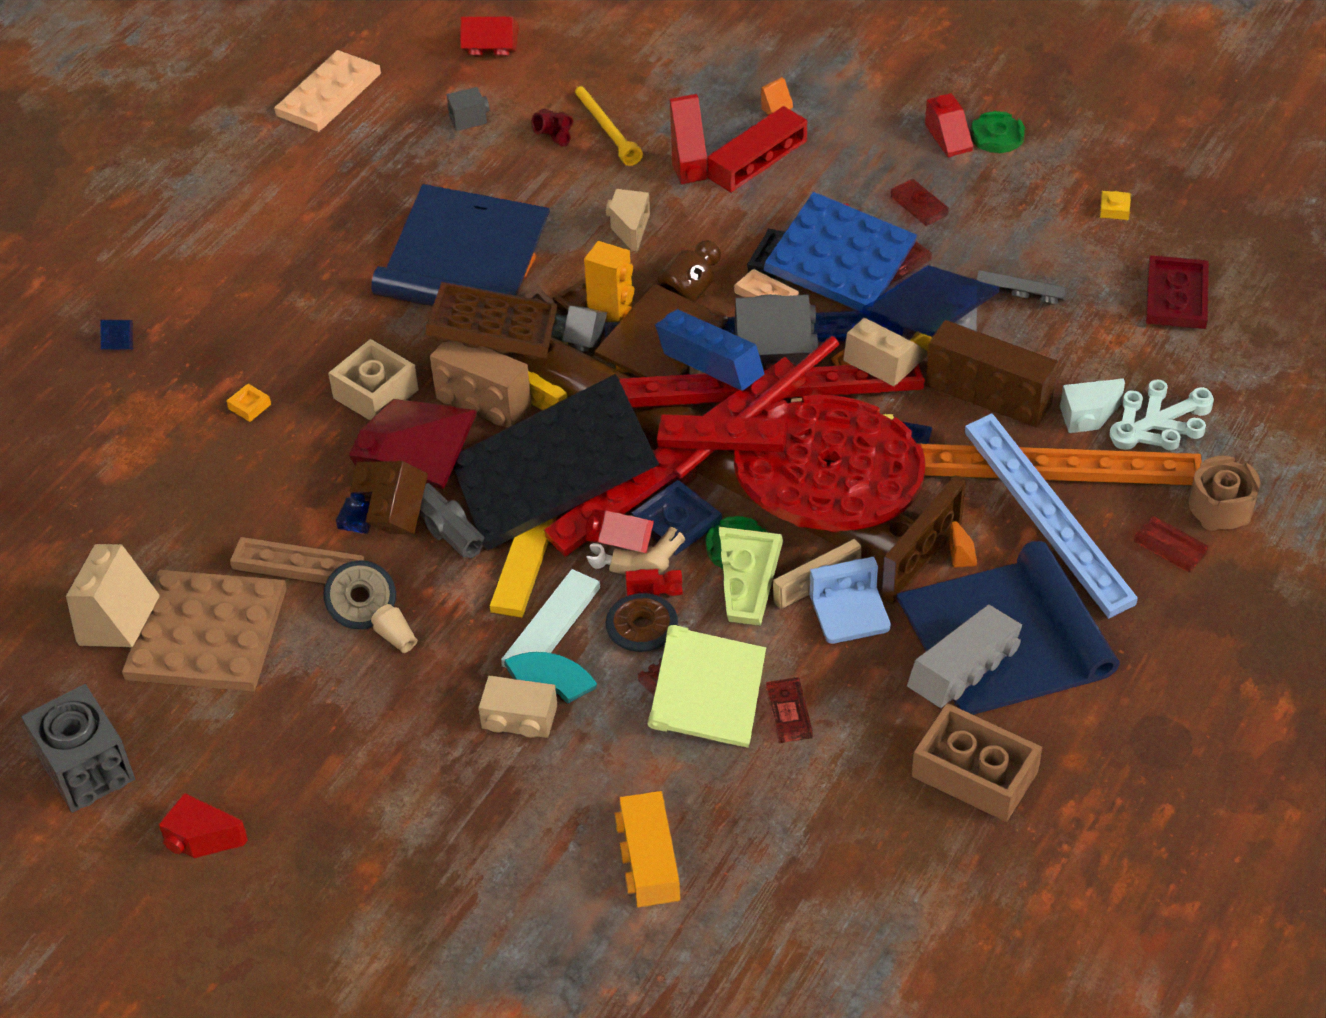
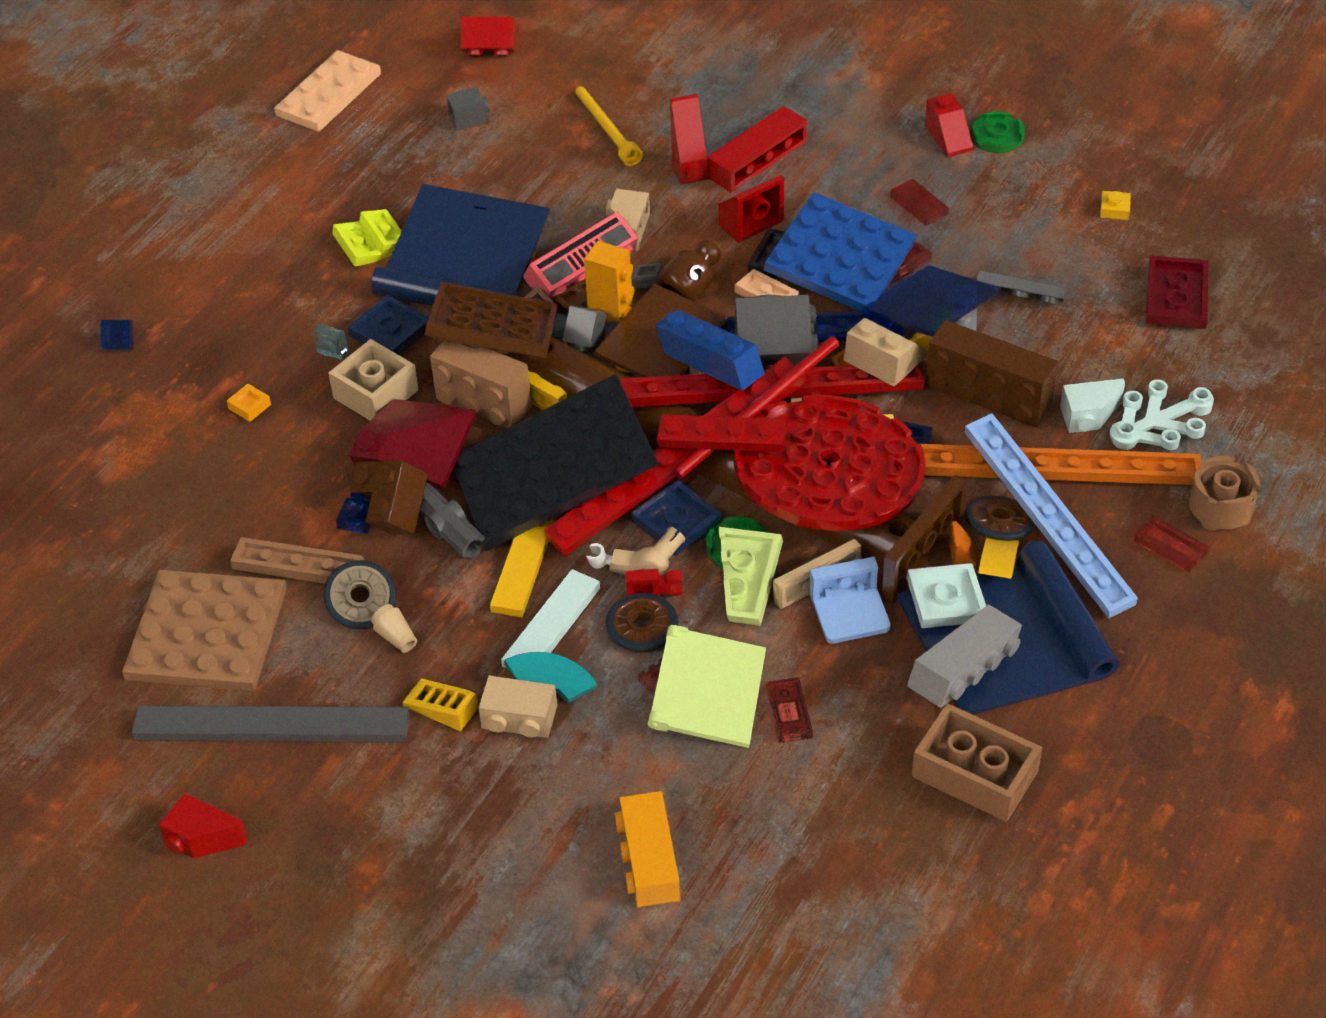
(78, 748): dark grey brick -> none
(110, 598): tan slope -> none
(271, 723): none -> dark grey tile
(330, 341): none -> clear light blue plate
(369, 238): none -> neon yellow slope
(390, 325): none -> dark blue plate
(454, 718): none -> yellow slope
(553, 124): dark red plate -> none
(565, 264): none -> brick
(618, 530): slope -> none
(645, 275): none -> dark grey tile
(753, 209): none -> red slope
(775, 96): orange slope -> none
(945, 594): none -> light aqua plate
(982, 518): none -> reddish brown wheel
(998, 557): none -> yellow slope

